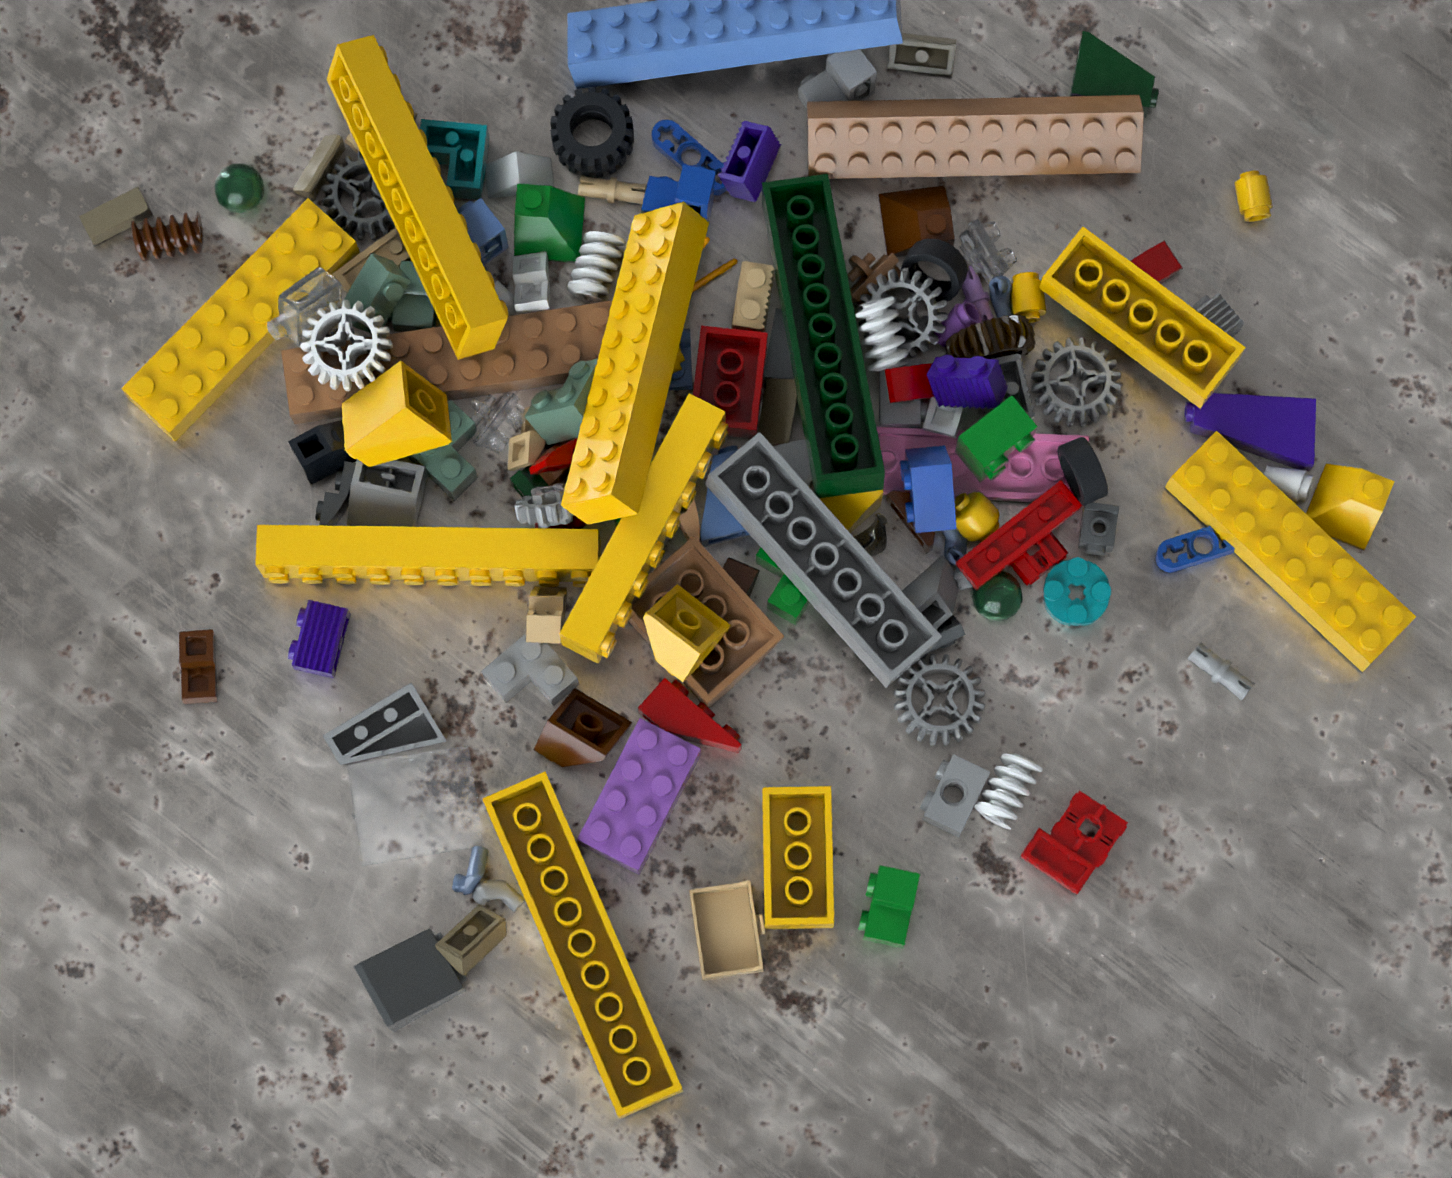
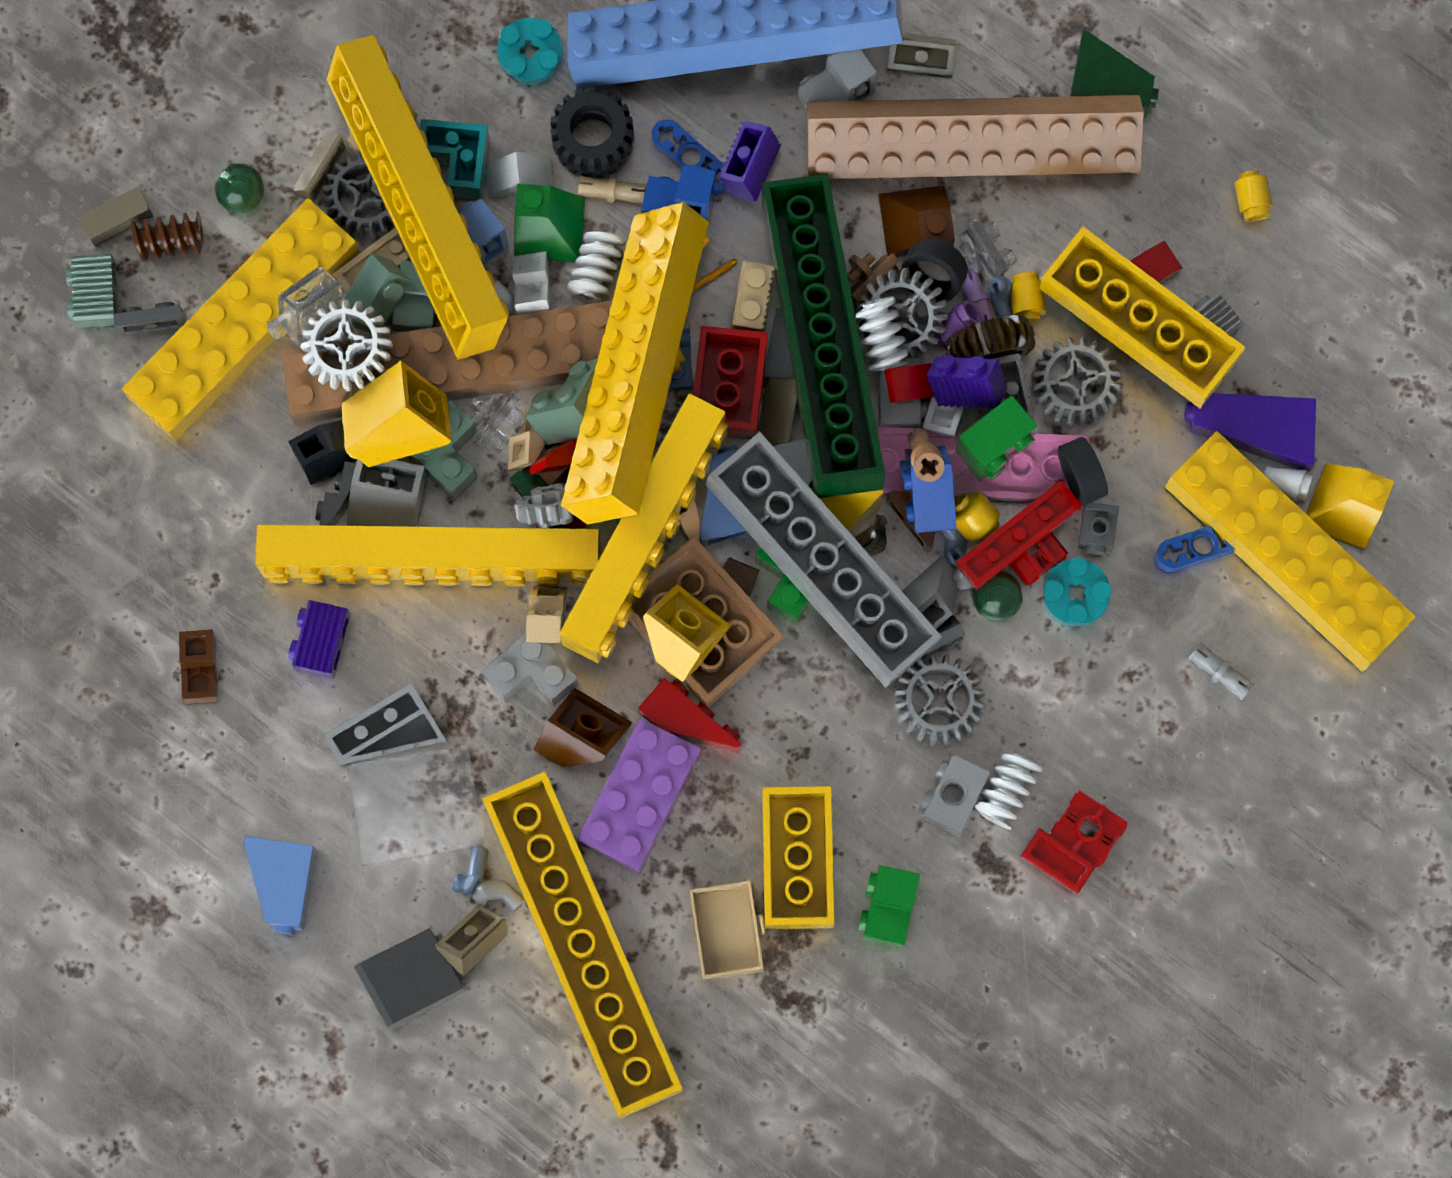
(92, 290): none -> sand green brick
(136, 320): none -> dark grey plate
(282, 880): none -> medium blue slope
(545, 60): none -> teal plate
(925, 456): none -> medium nougat pin

